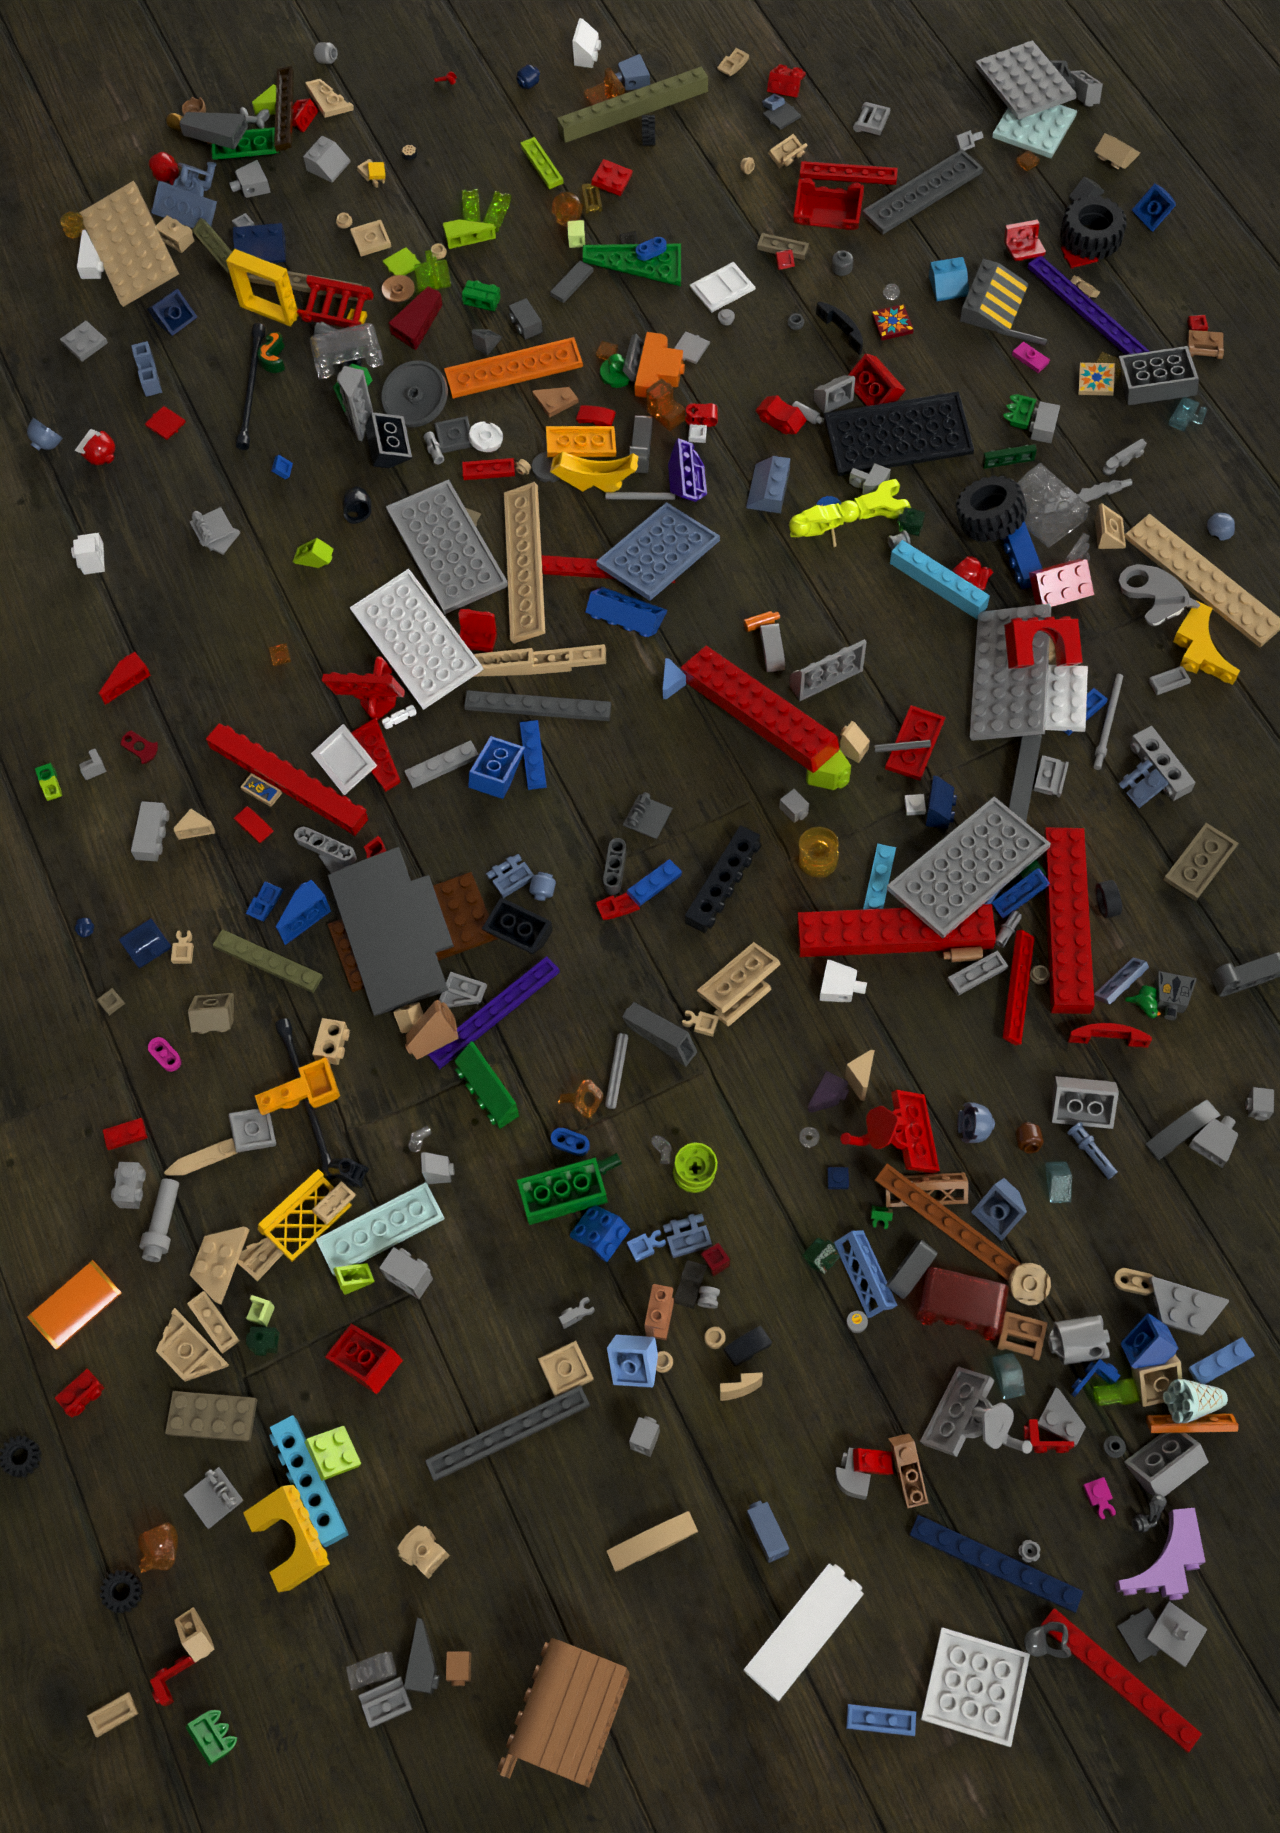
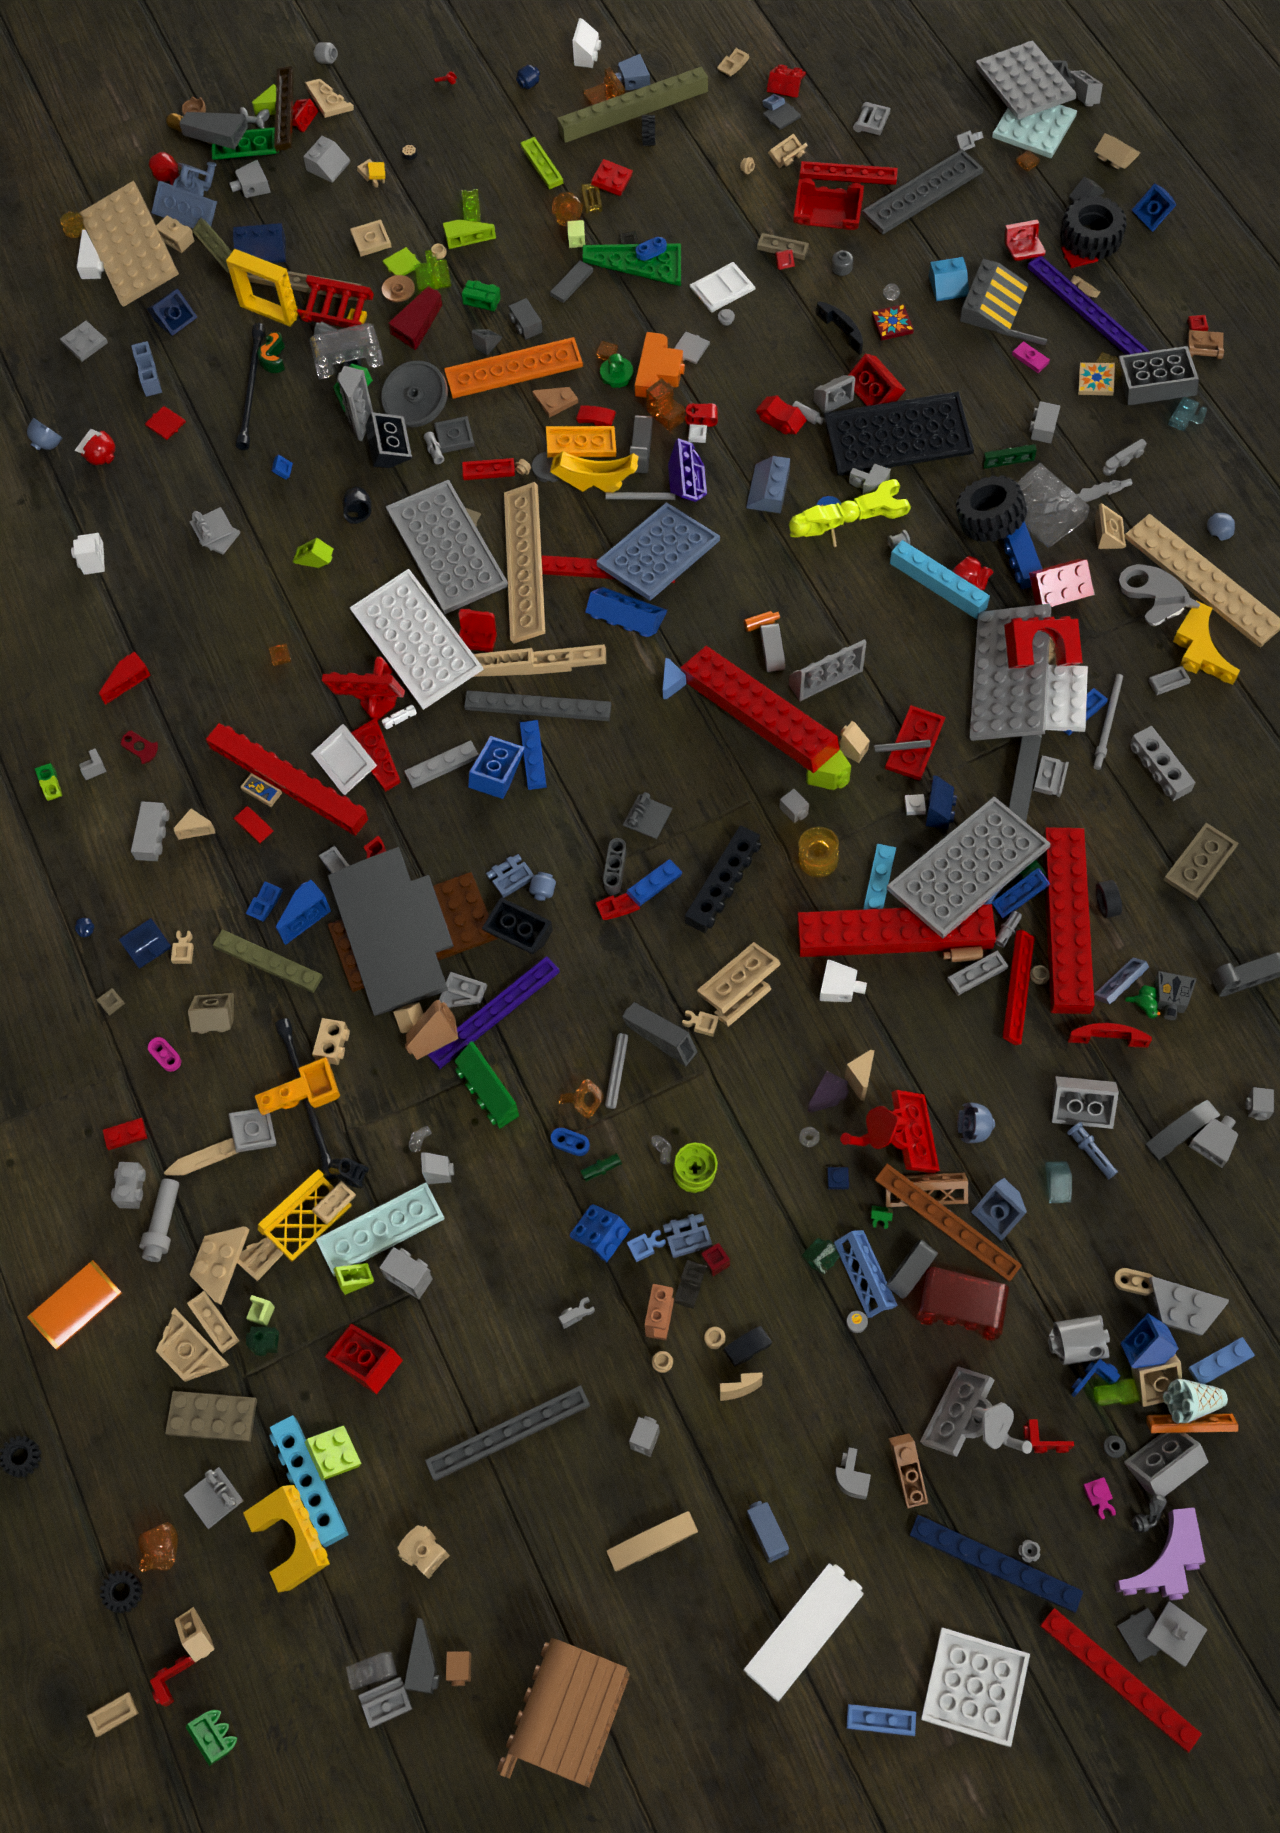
(79, 1393): red bracket -> none
(242, 220): light grey tile -> none
(323, 848): light grey beam -> none
(344, 220): tan plate -> none
(485, 437): white tile -> none
(497, 210): clear neon green plate -> none
(562, 1191): green slope -> none
(565, 1369): tan tile -> none
(633, 357): dark grey tile -> none
(633, 1360): light blue slope -> none
(708, 1297): light grey wheel -> none
(795, 321): dark grey plate -> none
(872, 1461): red plate -> none
(911, 521): clear green brick -> none
(1009, 1375): clear light blue slope -> none
(1021, 411): green plate -> none
(1025, 1329): medium nougat plate -> none
(1029, 1137): reddish brown head -> none
(1029, 1283): tan tile -> none
(1036, 1642): dark grey piece -> none
(1061, 1419): light grey wing -> none
(1080, 549): clear plate -> none
(1147, 787): sand blue plate -> none

